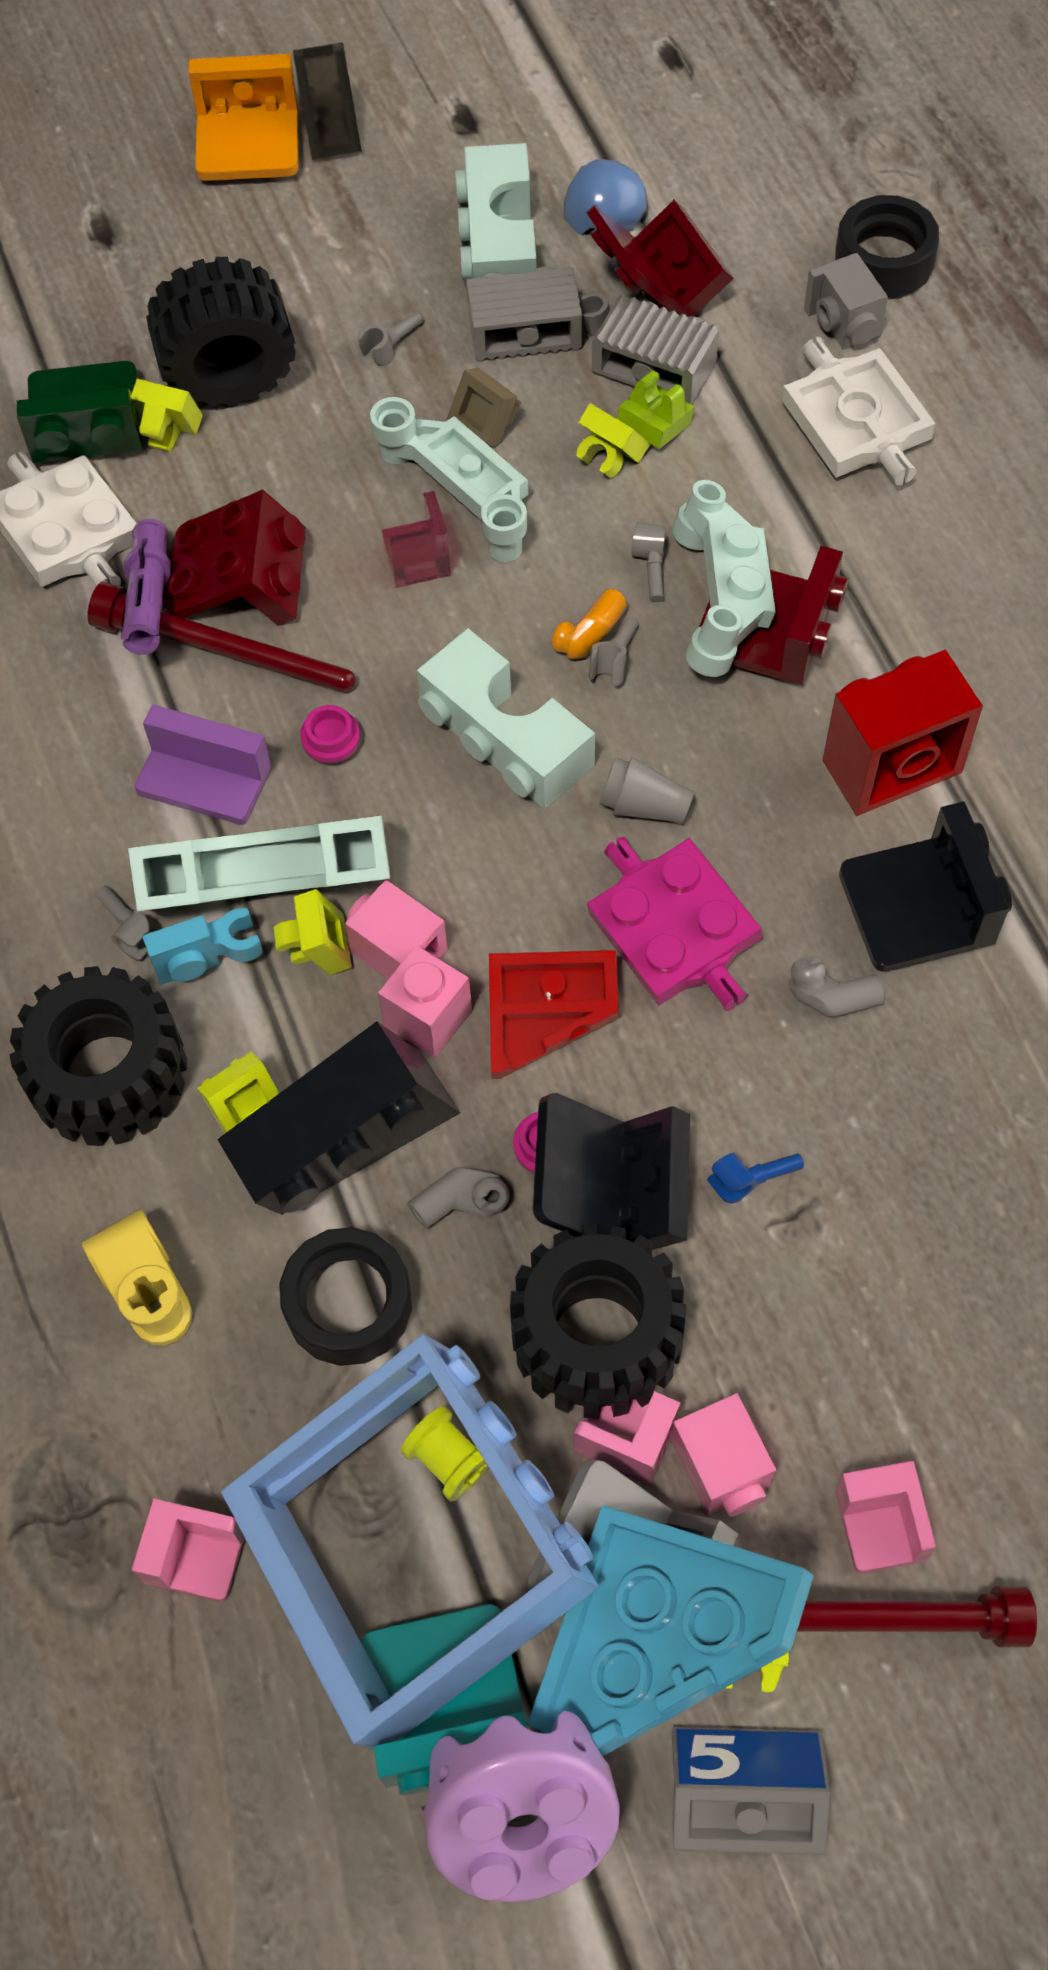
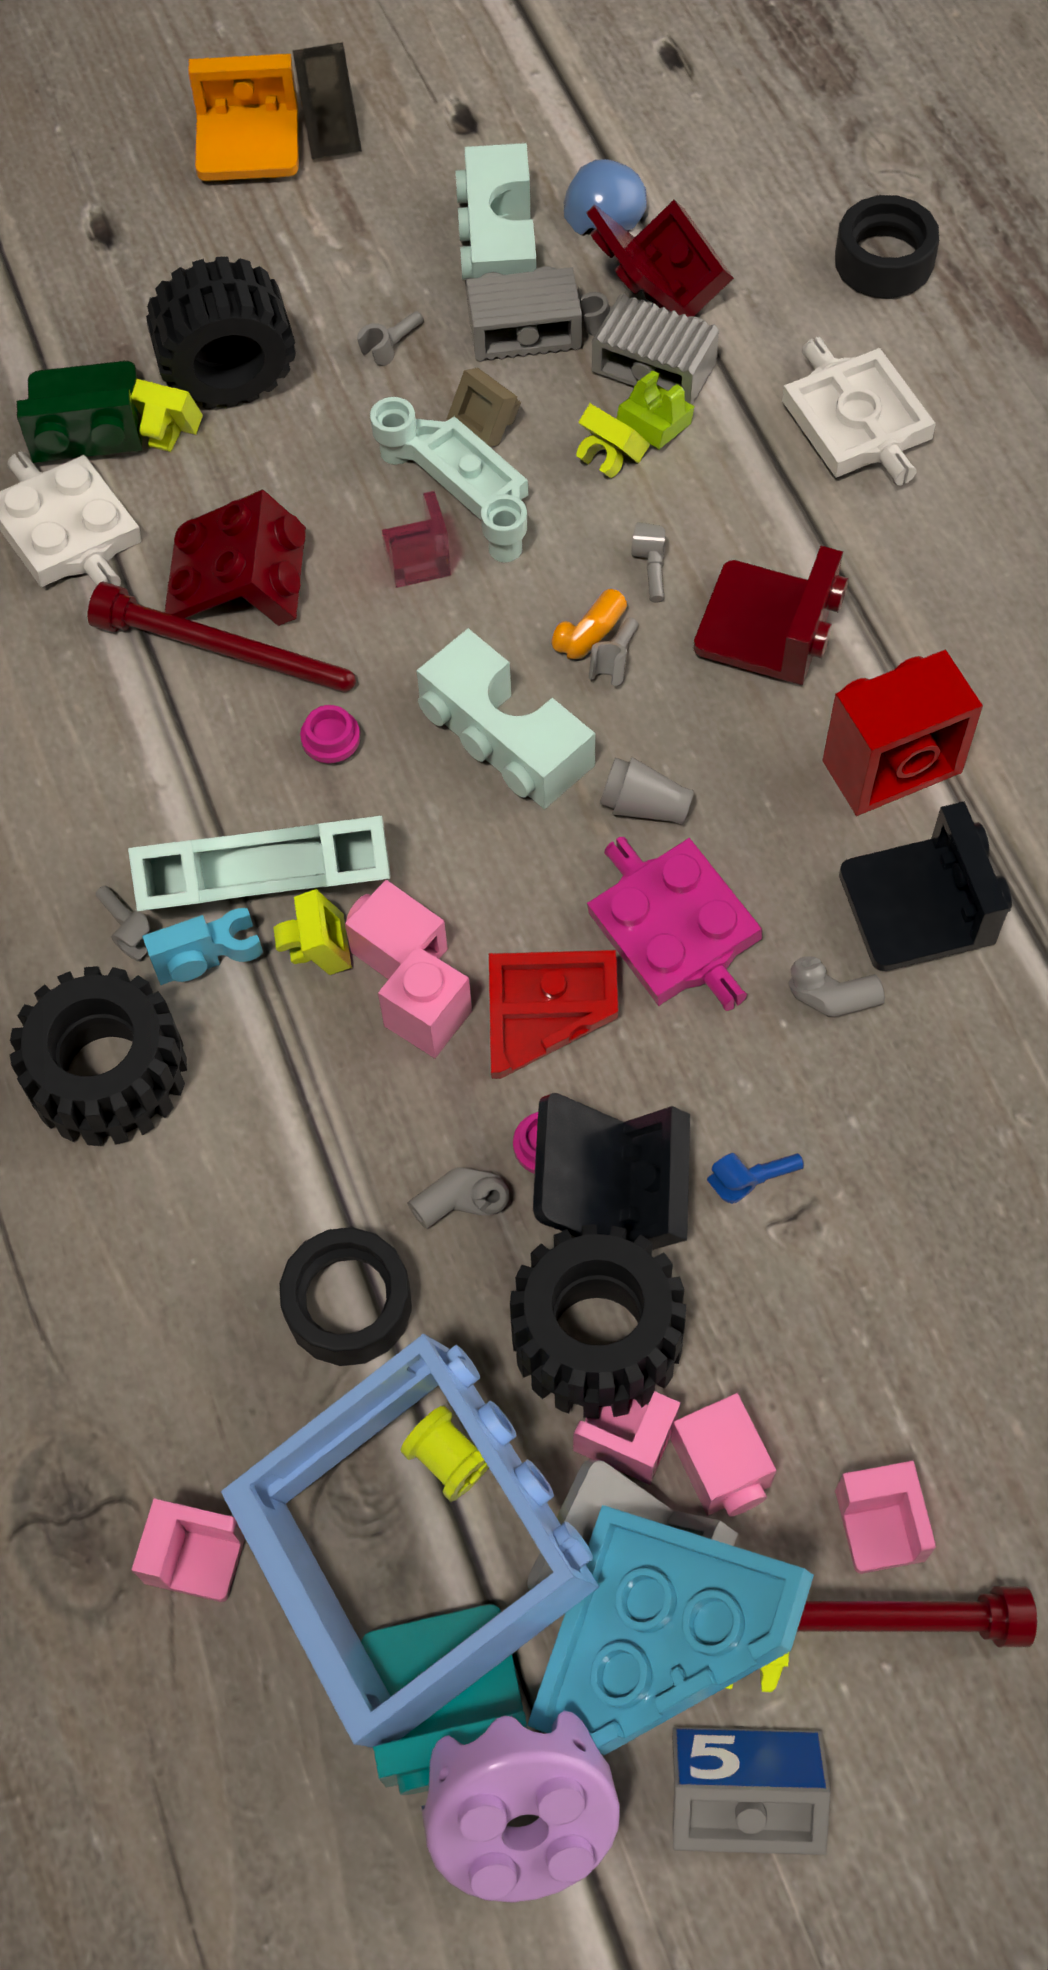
(136, 1274): light yellow piece -> none
(146, 571): medium lavender pin -> none
(203, 765): medium lavender panel -> none
(238, 1091): neon yellow tile -> none
(337, 1120): black wedge -> none
(735, 573): light aqua plate -> none
(846, 300): light grey brick -> none

